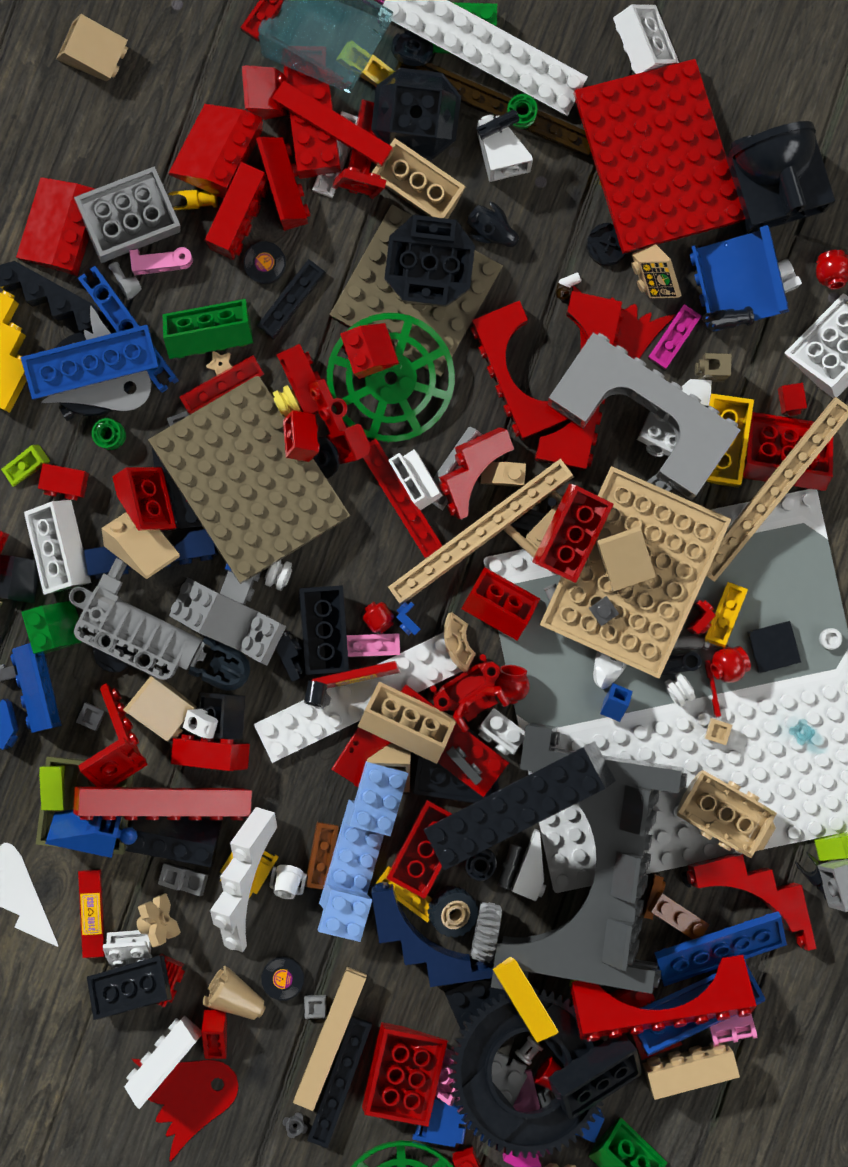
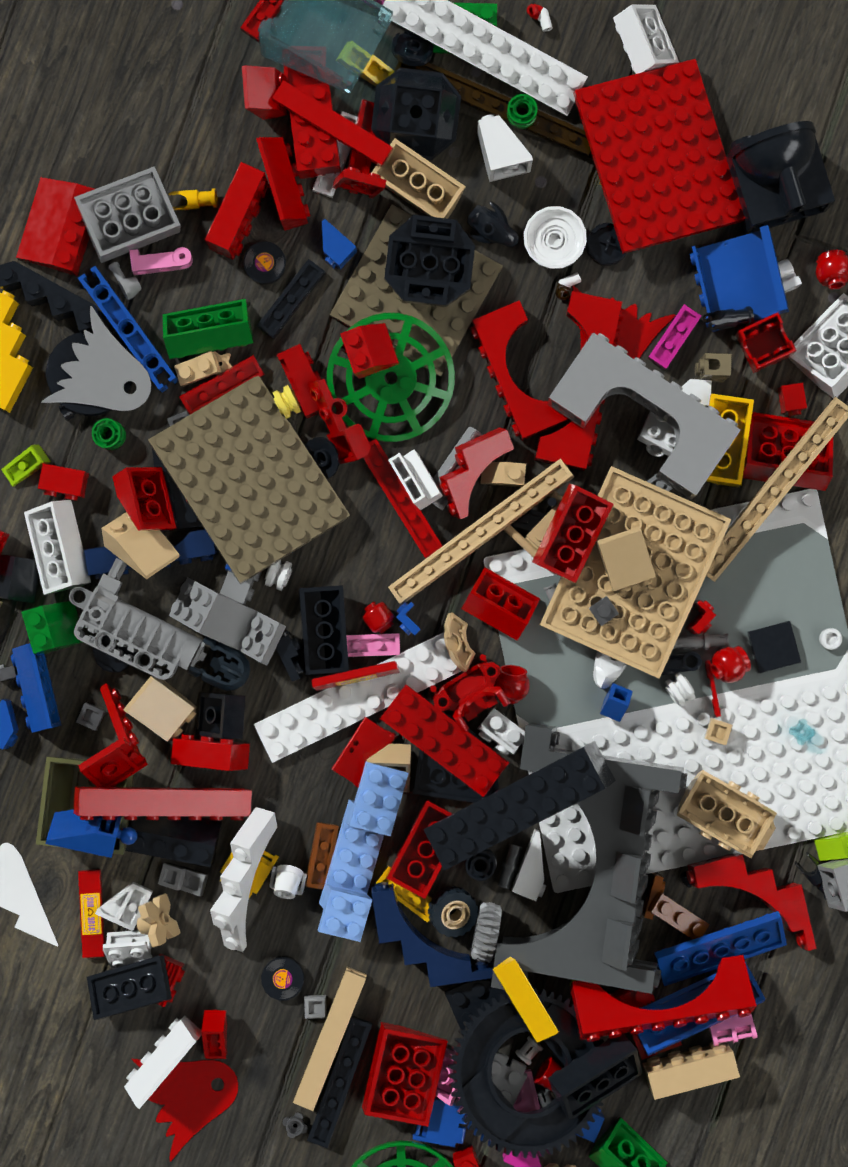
(52, 787): lime slope -> none
(89, 362): blue plate -> none
(92, 48): tan slope -> none
(124, 906): none -> white wing
(197, 368): none -> tan plate
(204, 726): white leg -> none
(216, 147): red slope -> none
(233, 996): tan cone -> none
(300, 436): red brick -> none
(317, 695): black piece -> none
(336, 246): none -> blue slope
(407, 722): tan slope -> none
(471, 771): dark grey plate -> none
(498, 124): black axle -> none
(541, 14): none -> arm
(555, 237): none -> white hat
(655, 273): tan slope -> none
(726, 614): yellow plate -> none
(765, 342): none -> red piece

